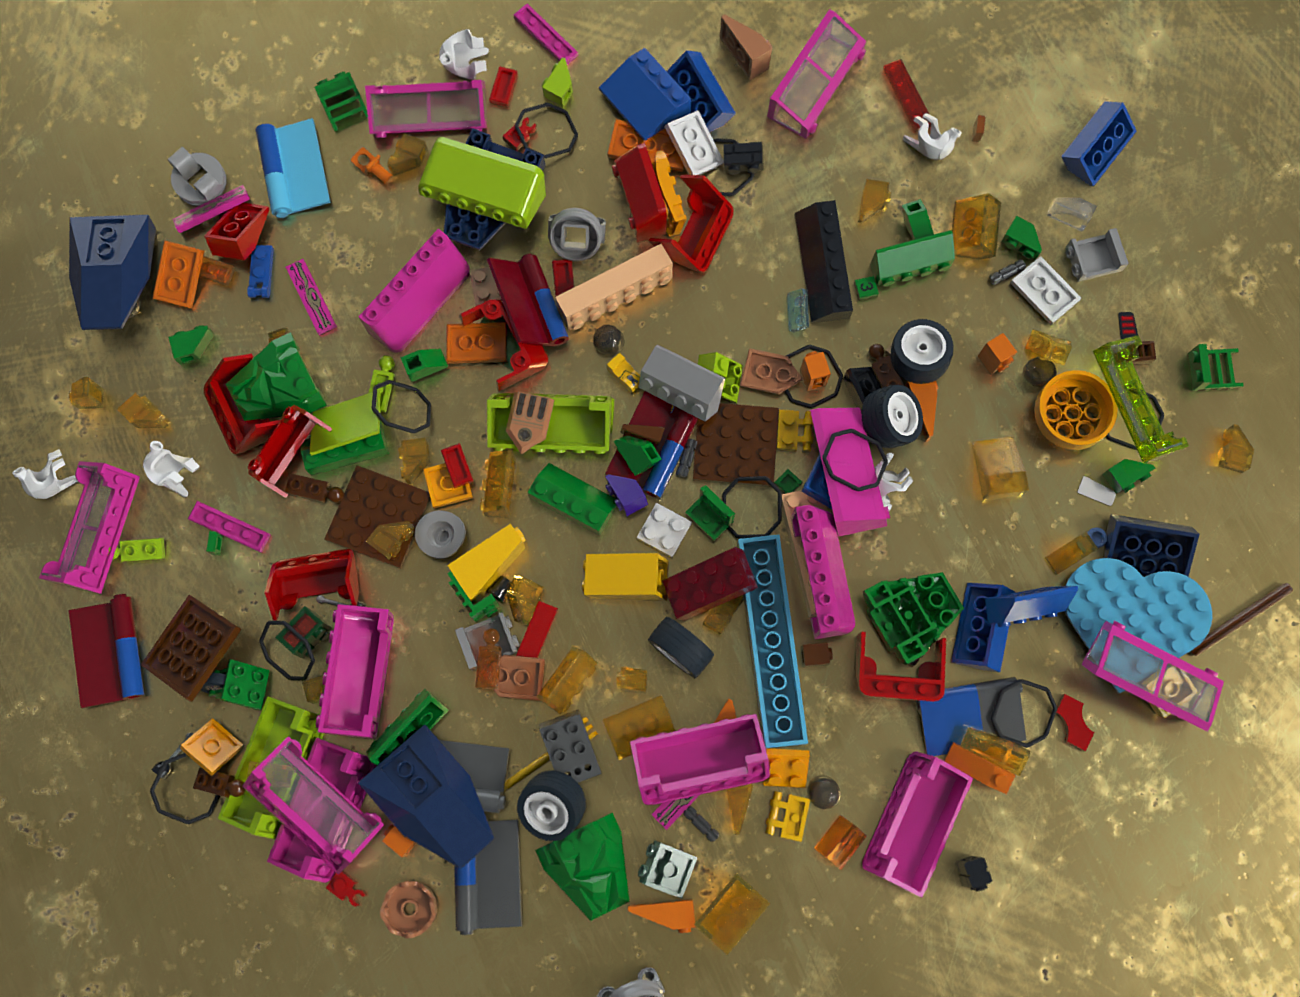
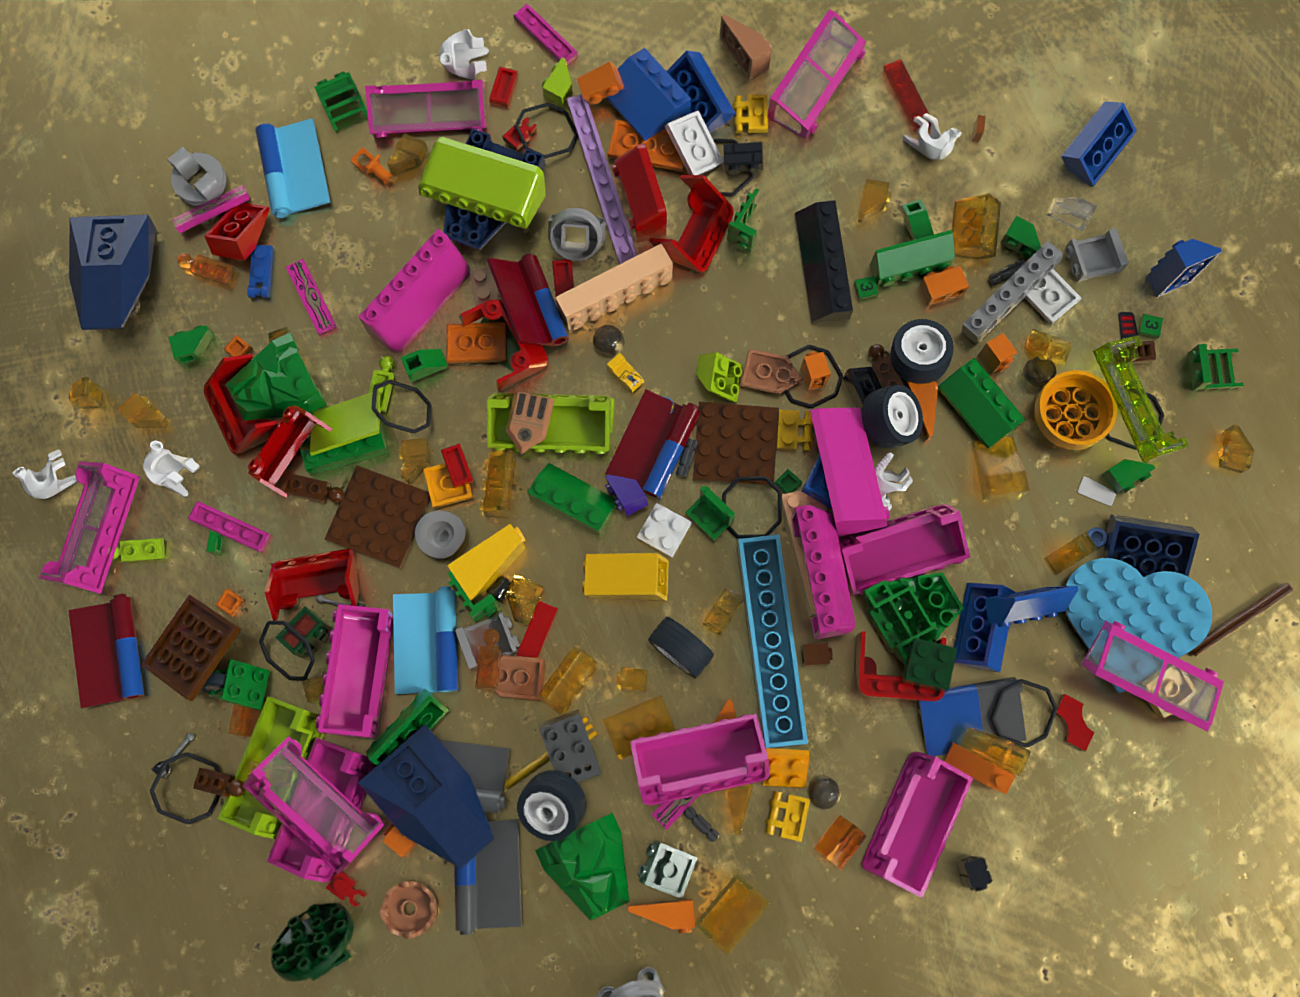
(178, 274): orange tile -> none
(211, 746): light orange plate -> none
(230, 602): none -> orange tile
(237, 347): none -> orange tile
(244, 720): none -> clear orange panel
(313, 945): none -> dark green bracket
(389, 537): clear yellow slope -> none
(425, 642): none -> medium azure door
(600, 83): none -> orange brick
(602, 178): none -> lavender plate
(637, 453): green slope -> none
(647, 433): reddish brown slope -> none
(675, 216): light orange slope -> none
(682, 383): light grey slope -> none
(709, 584): dark red brick -> none
(738, 231): none -> green plate
(757, 113): none -> yellow plate
(798, 310): clear light blue plate -> none
(843, 481): black piece -> none
(904, 547): none -> dark pink windscreen
(929, 665): none -> dark green piece
(944, 285): none -> orange brick
(981, 403): none -> green slope
(1012, 292): none -> light grey brick
(1150, 326): none -> green tile
(1181, 265): none -> blue slope

